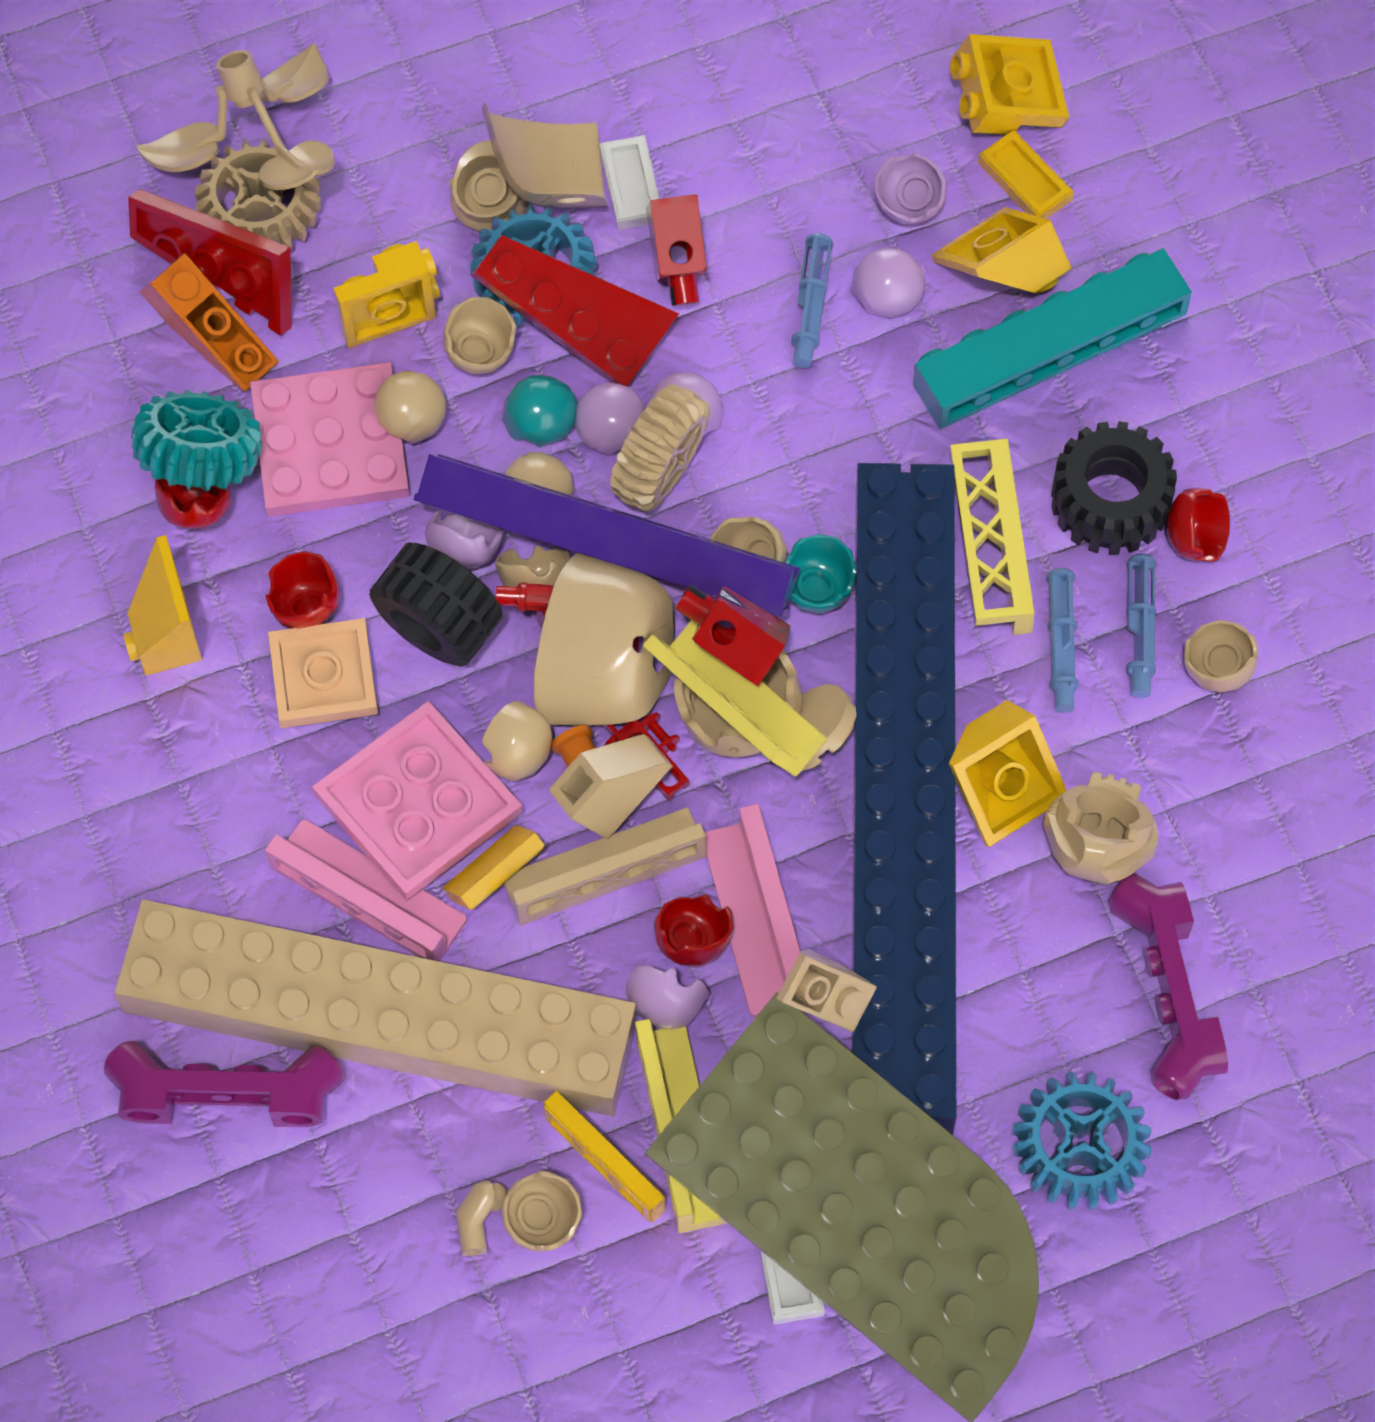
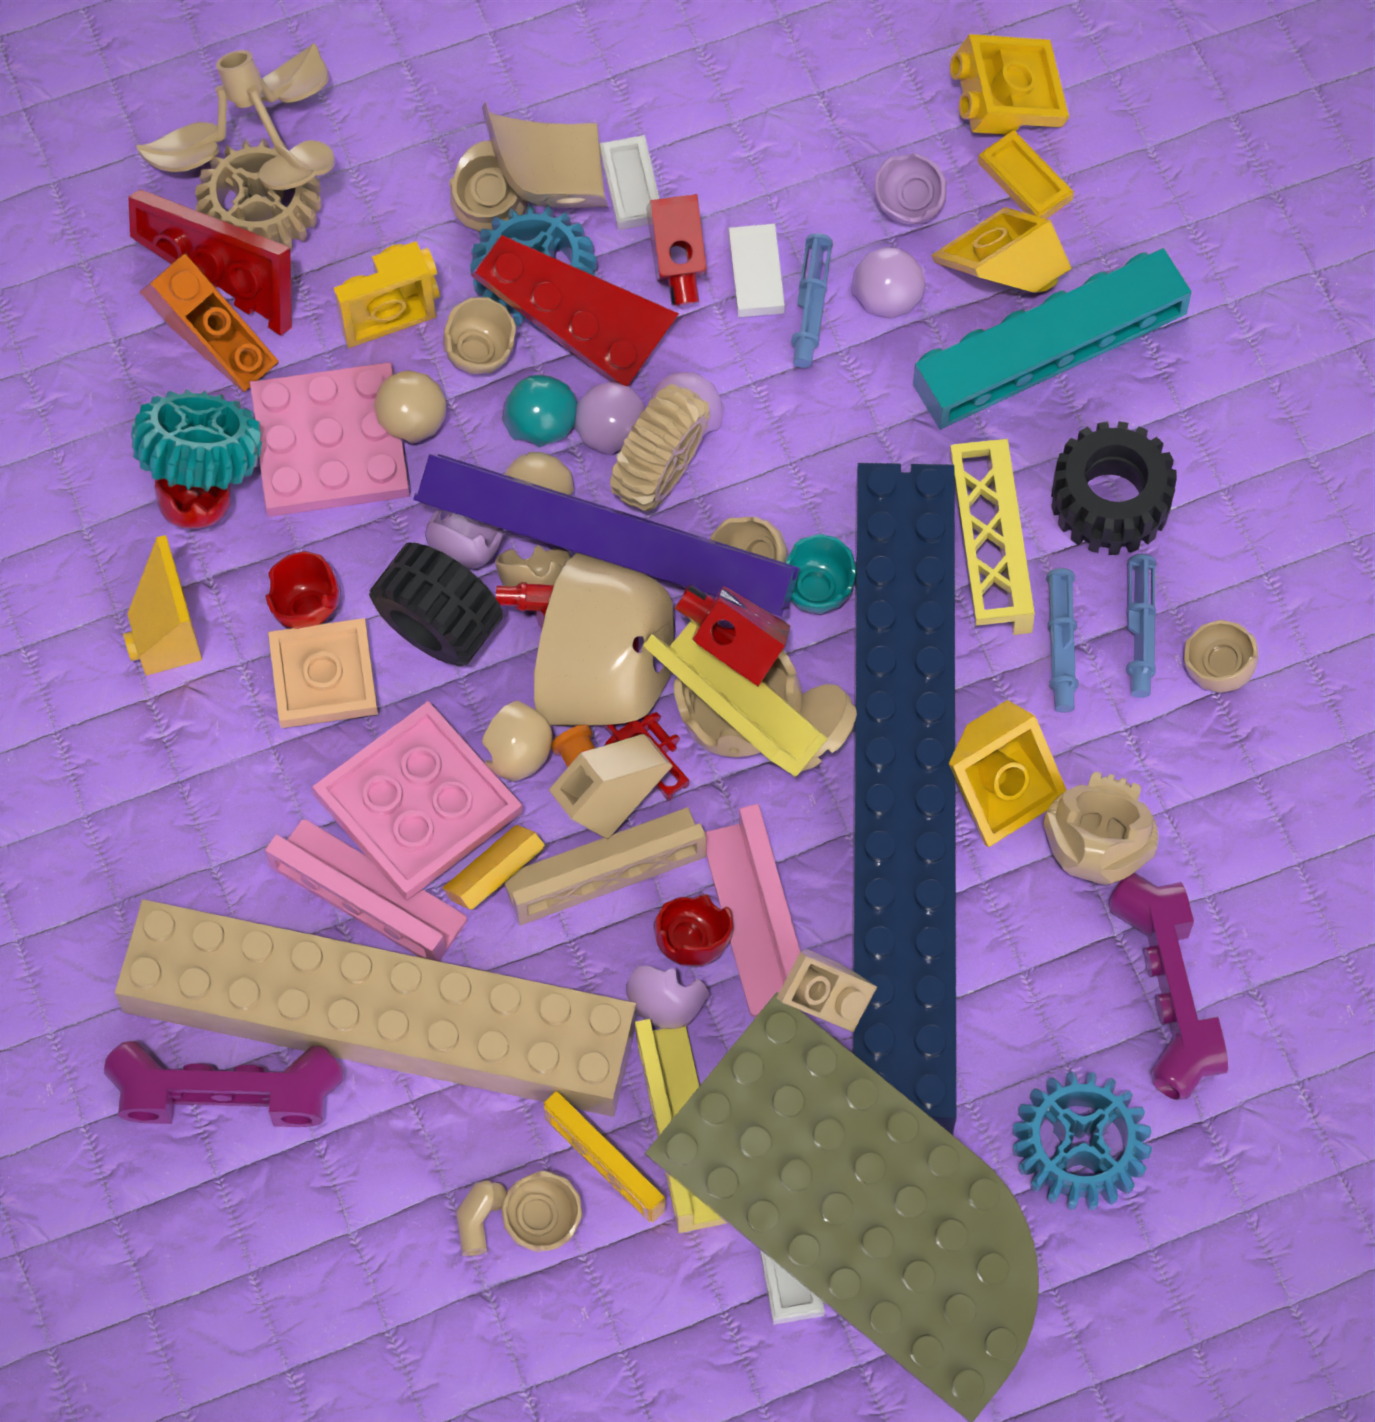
(756, 270): none -> white tile
(1199, 524): red hair -> none

